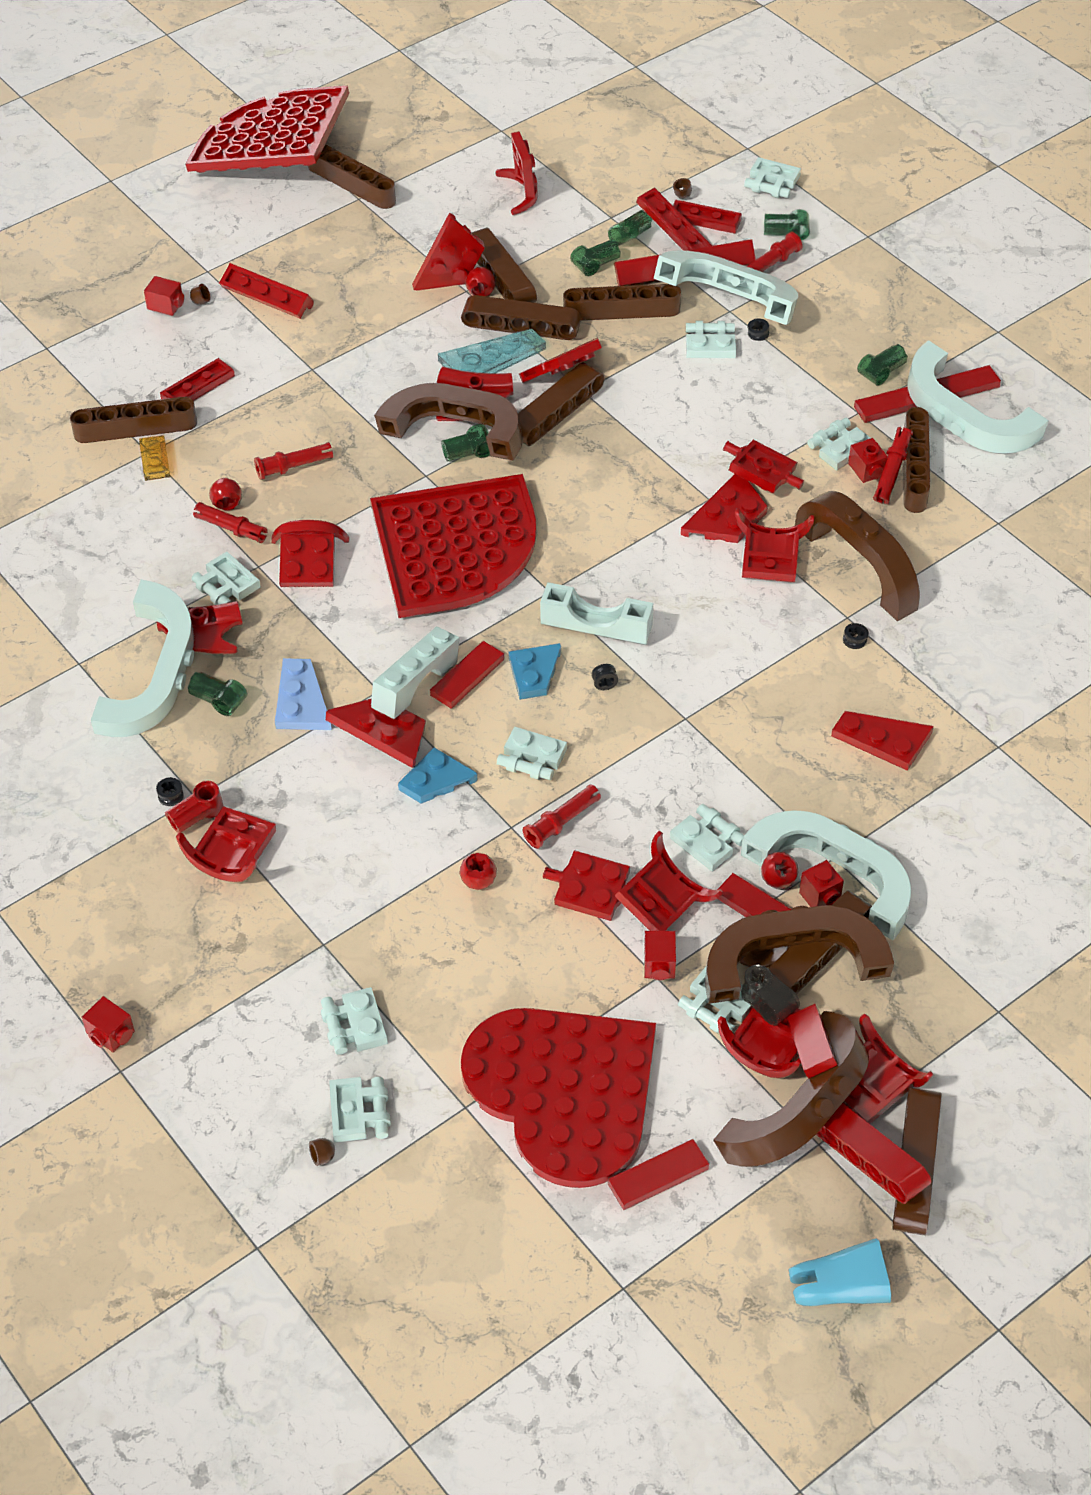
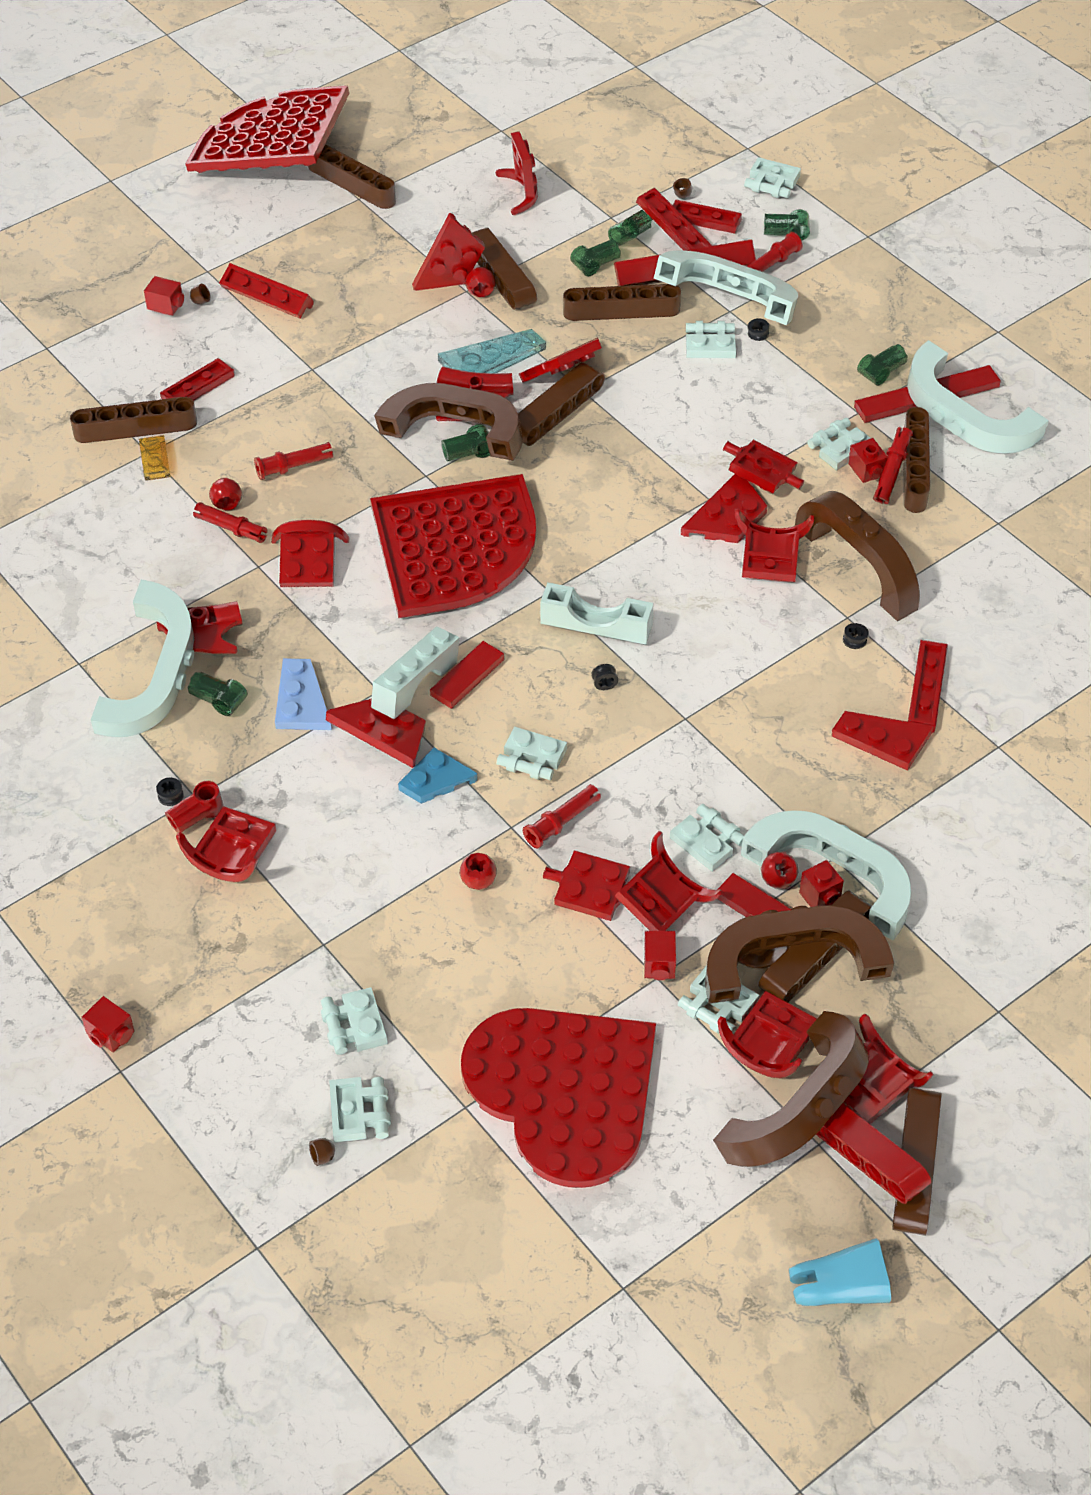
(231, 575): light aqua plate -> none
(518, 316): reddish brown beam -> none
(534, 669): dark azure wing -> none
(658, 1174): red tile -> none
(769, 997): clear smoke piece -> none
(811, 1041): tile -> none
(928, 683): none -> red tile

